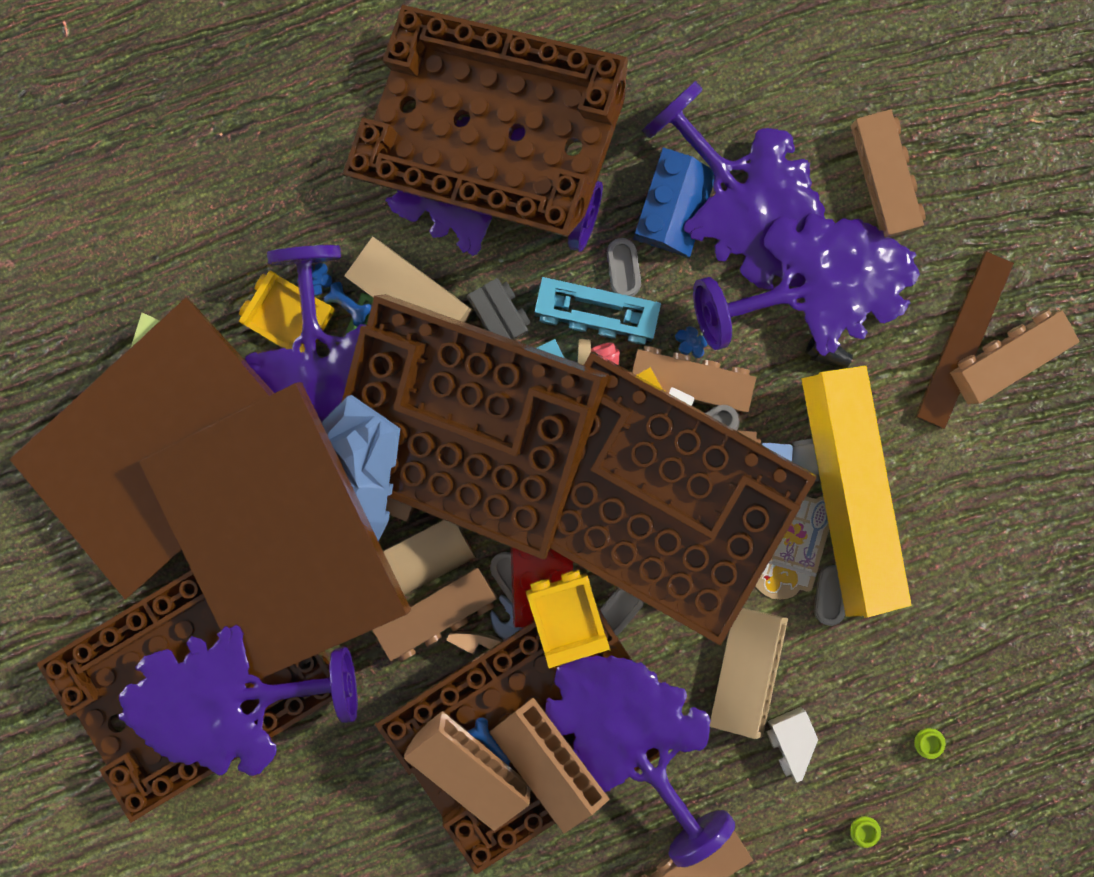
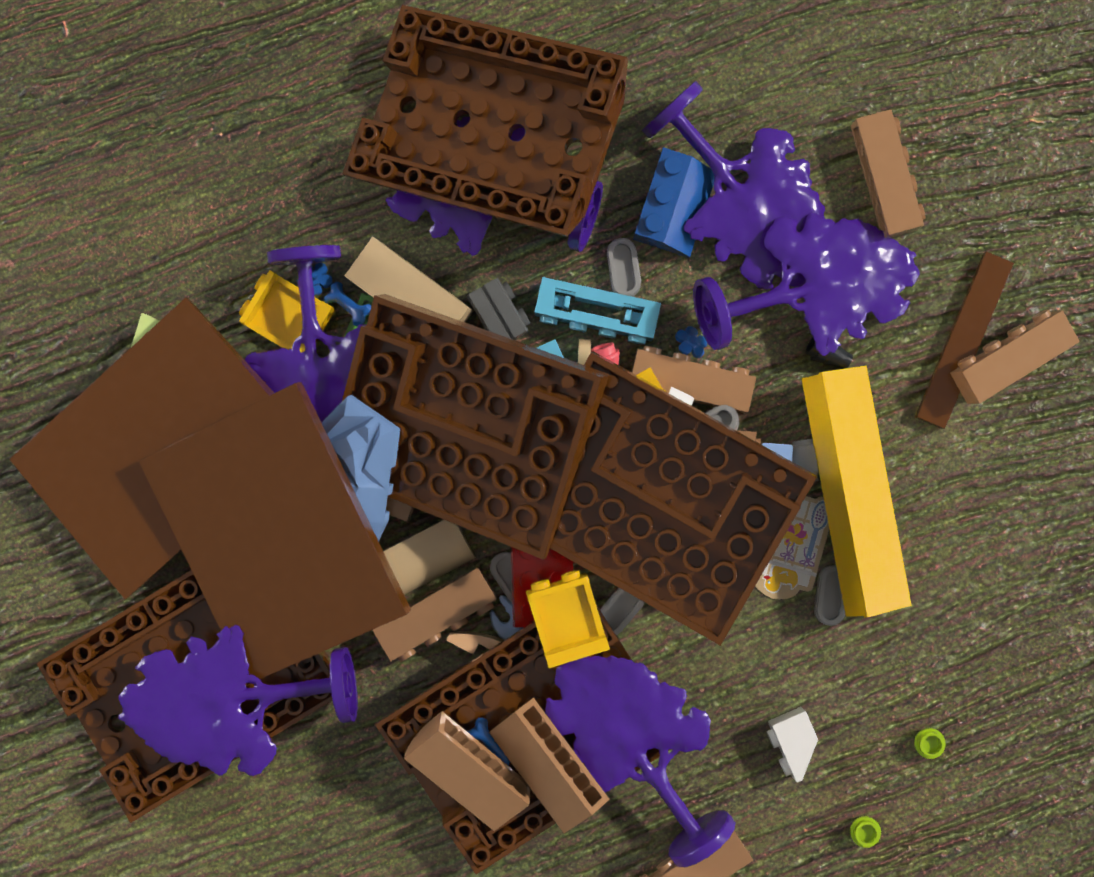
(748, 673): tan brick -> none

